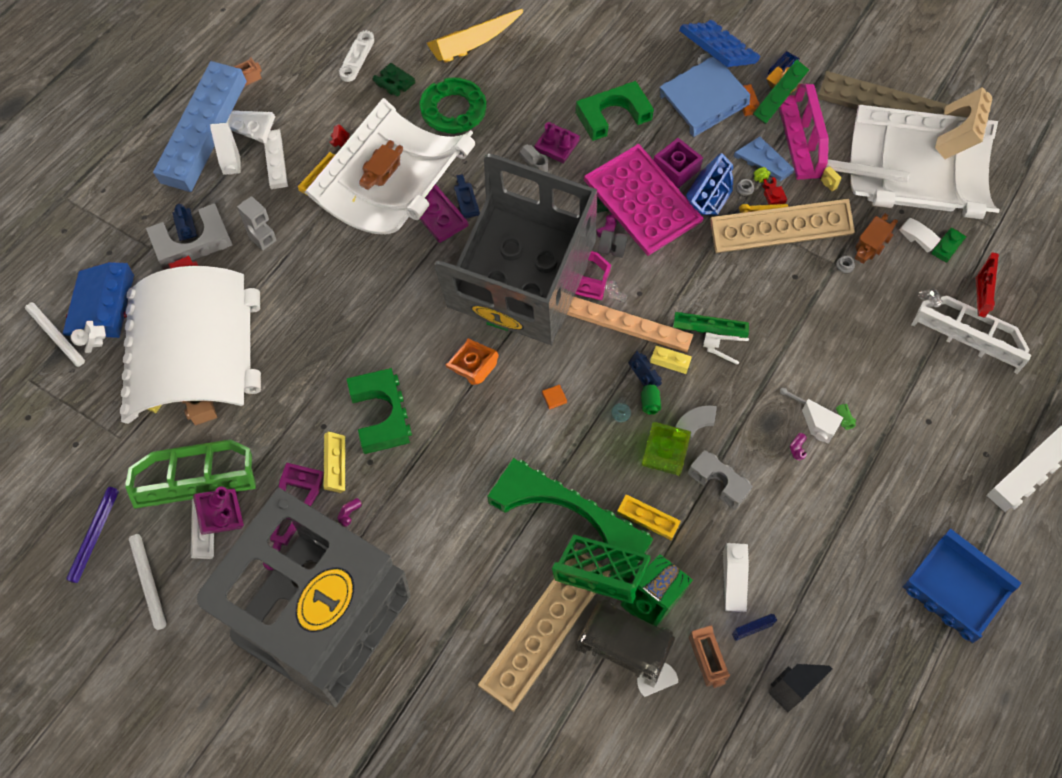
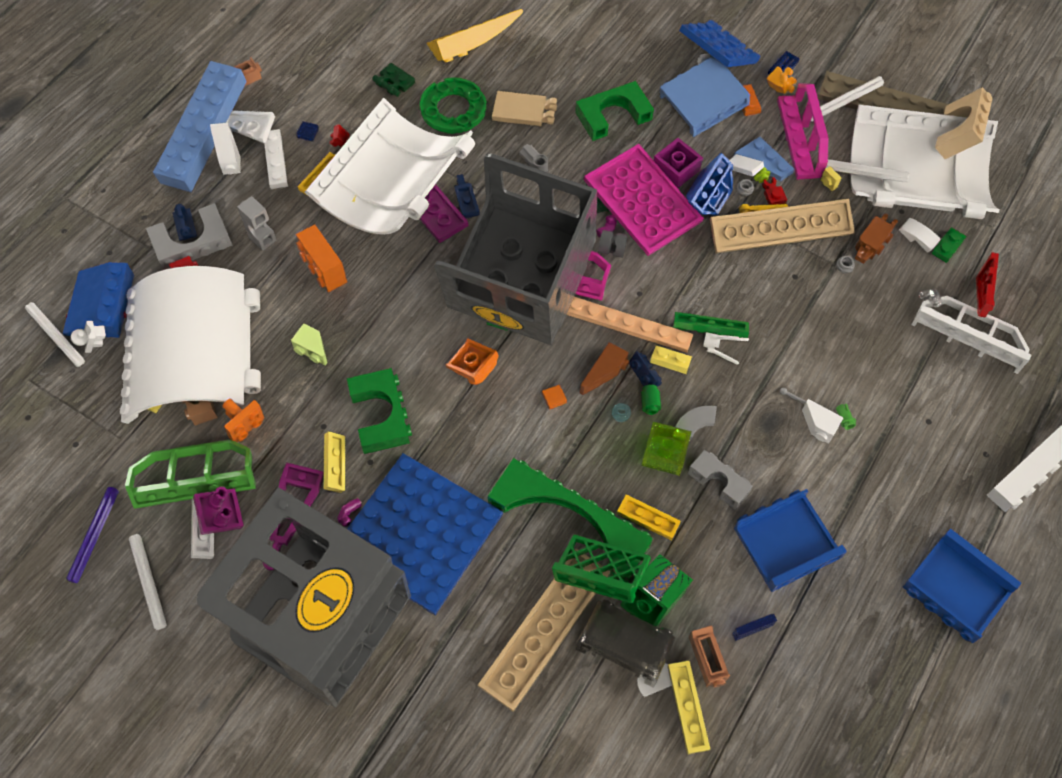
(242, 419): none -> orange plate
(307, 131): none -> clear blue tile
(309, 343): none -> yellowish green slope
(321, 258): none -> orange brick
(356, 56): white plate -> none
(381, 165): dark orange hinge -> none
(425, 528): none -> blue plate
(523, 108): none -> tan tile
(556, 142): magenta plate -> none
(607, 367): none -> dark orange slope
(614, 293): clear arm -> none
(688, 707): none -> light yellow plate
(735, 576): white slope -> none
(746, 165): none -> white tile
(781, 91): green plate -> none
(787, 540): none -> blue panel
(796, 447): magenta arm -> none
(797, 683): black slope -> none
(851, 95): none -> white axle

